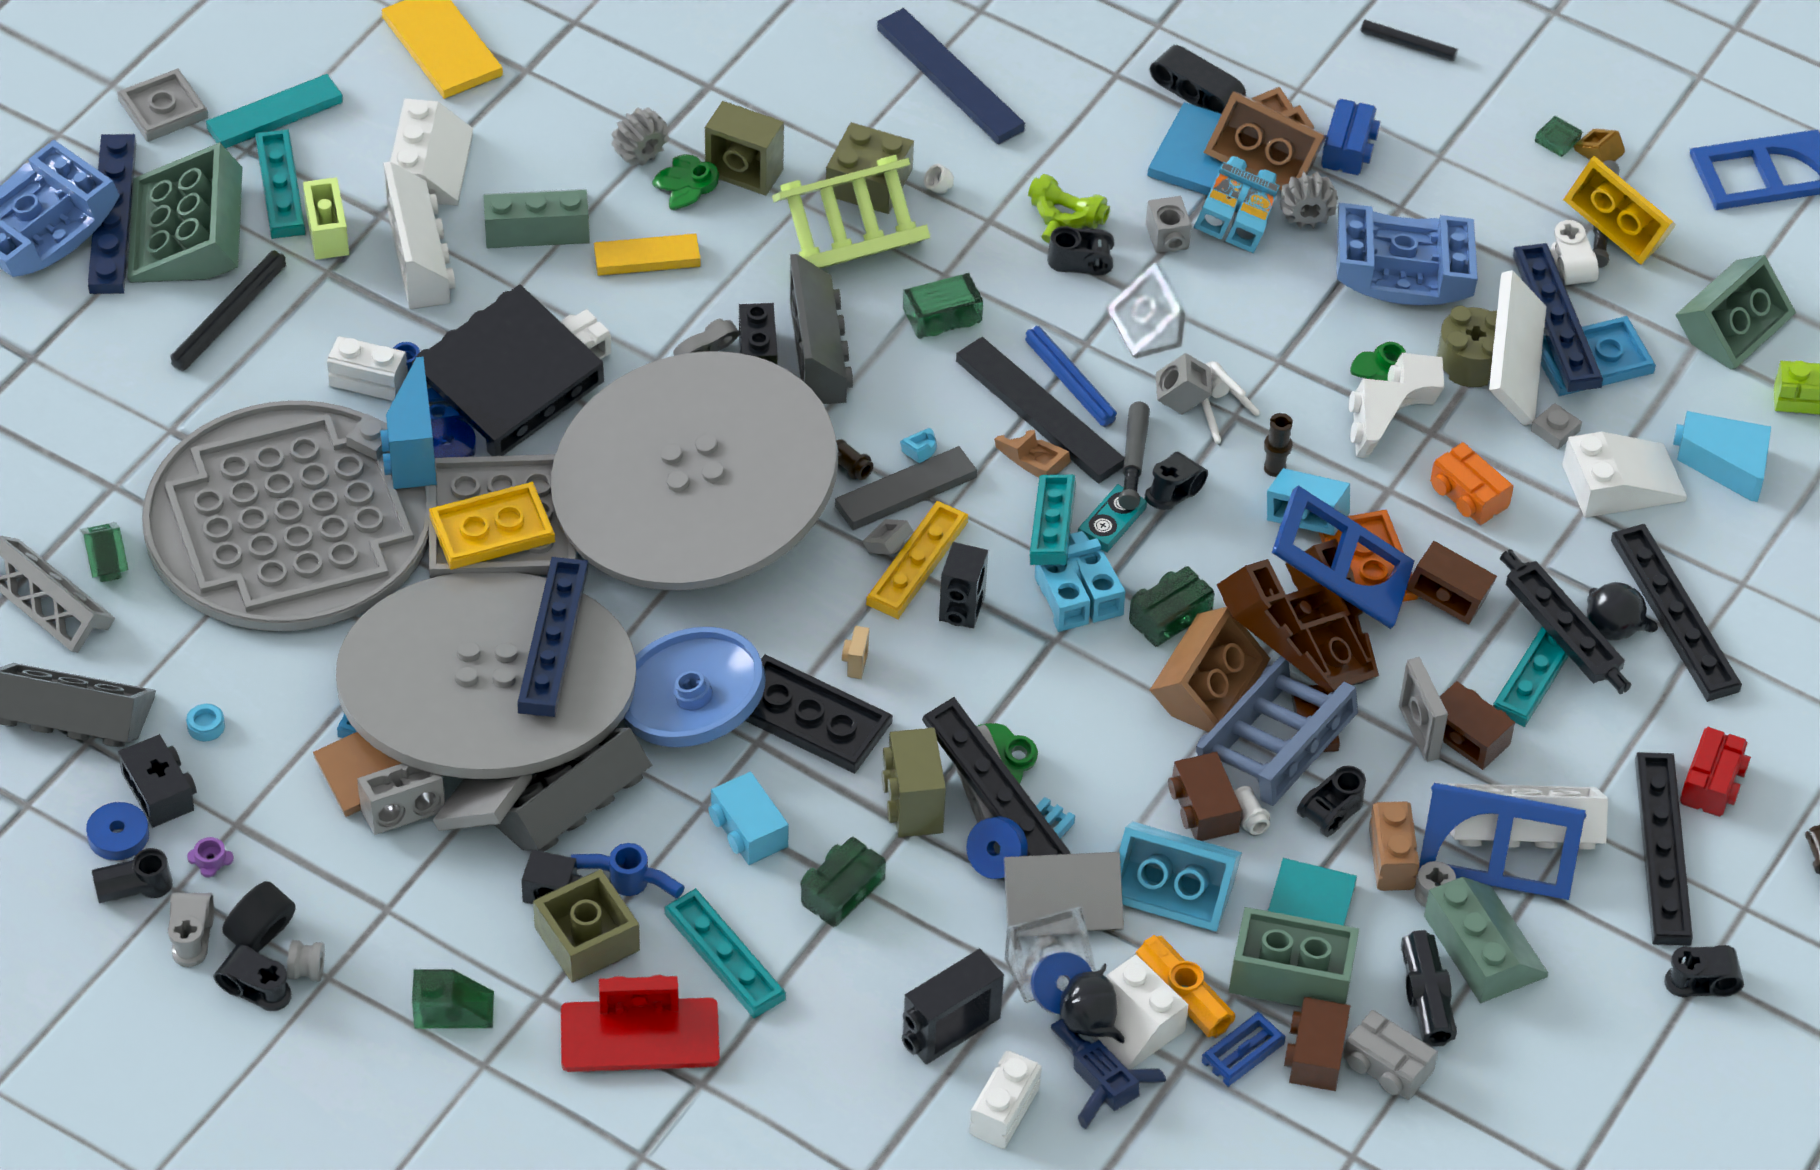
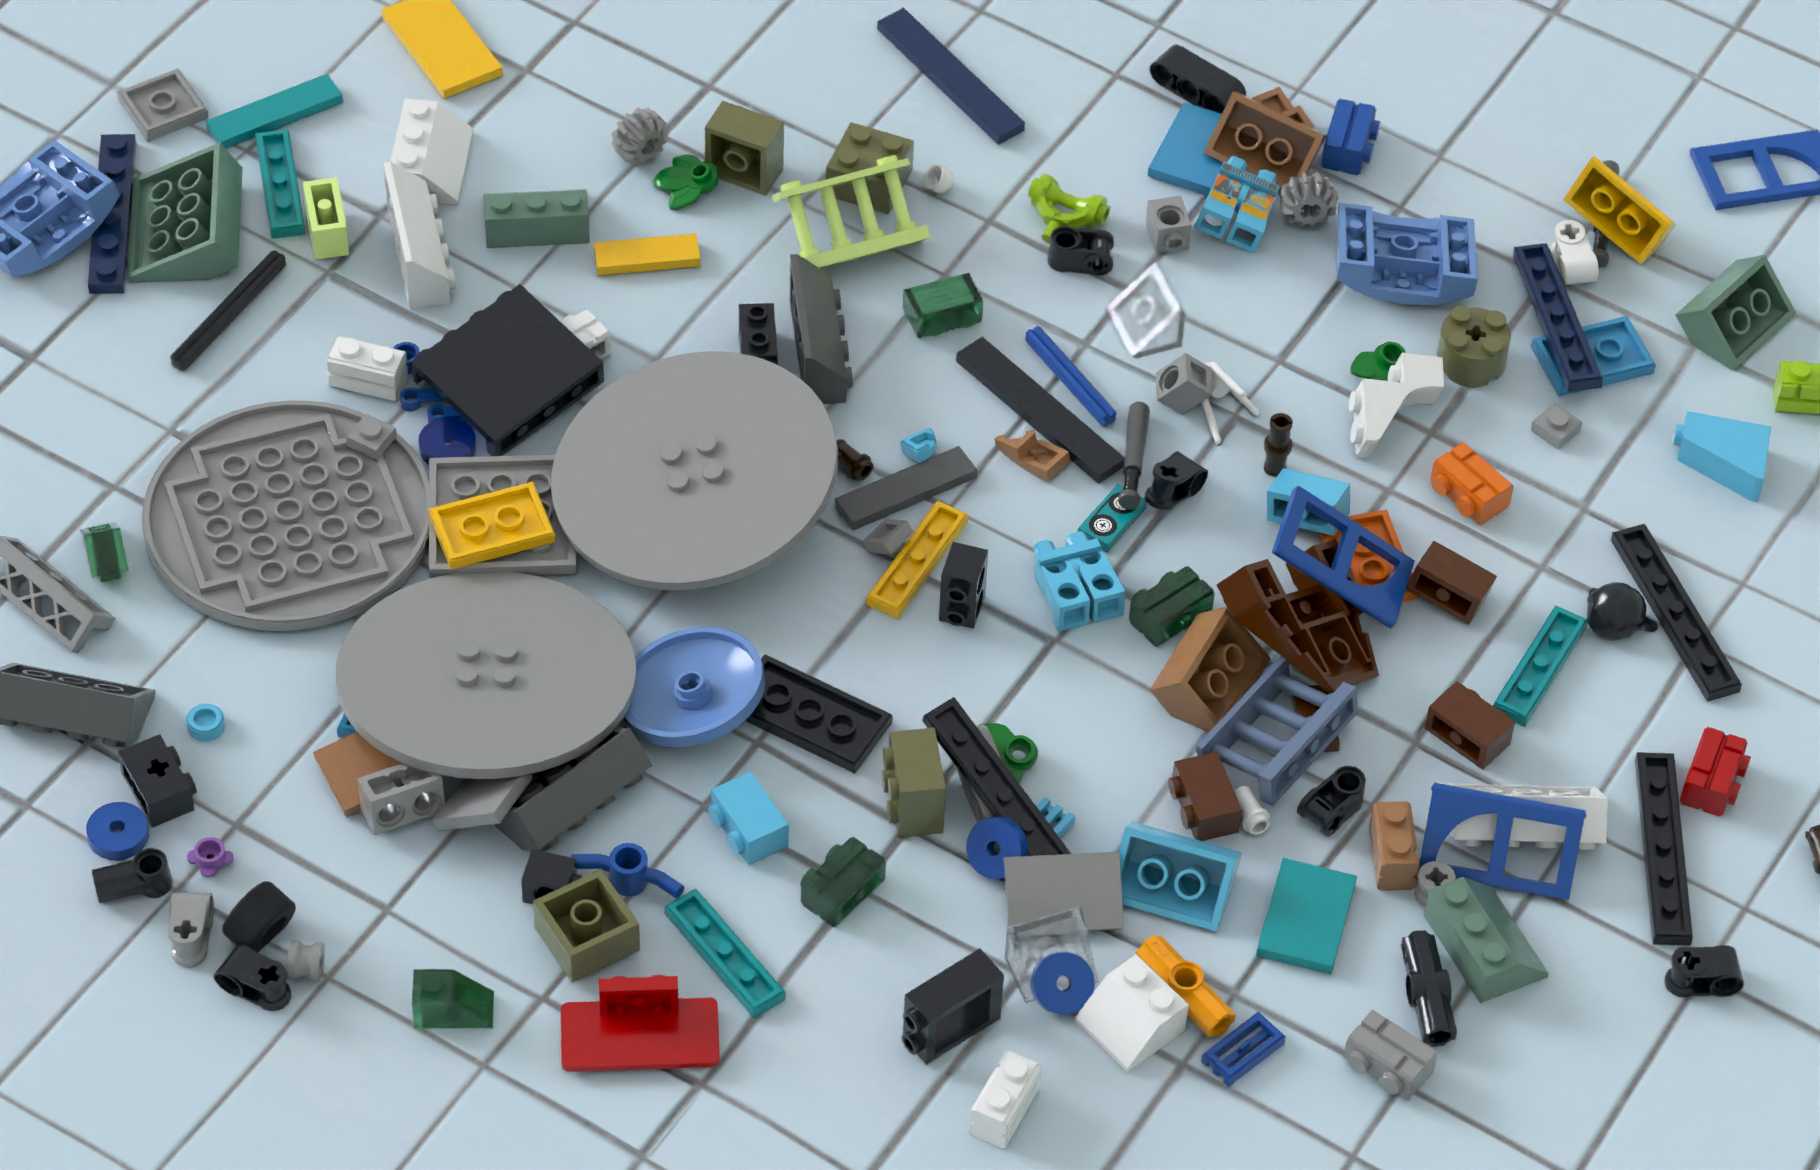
(410, 433): dark azure slope -> none
(552, 637): dark blue plate -> none
(716, 337): light grey piece -> none
(856, 652): tan plate -> none
(1052, 520): teal tile -> none
(1090, 1005): black hair -> none
(1103, 1073): dark blue piece -> none
(1292, 958): sand green slope -> none
(1319, 1043): reddish brown brick -> none
(1409, 40): black bar -> none
(1423, 709): light grey tile -> none
(1517, 348): white tile -> none
(1558, 136): clear green tile -> none
(1564, 622): black plate -> none
(1601, 144): pearl gold slope -> none
(1620, 473): white slope -> none

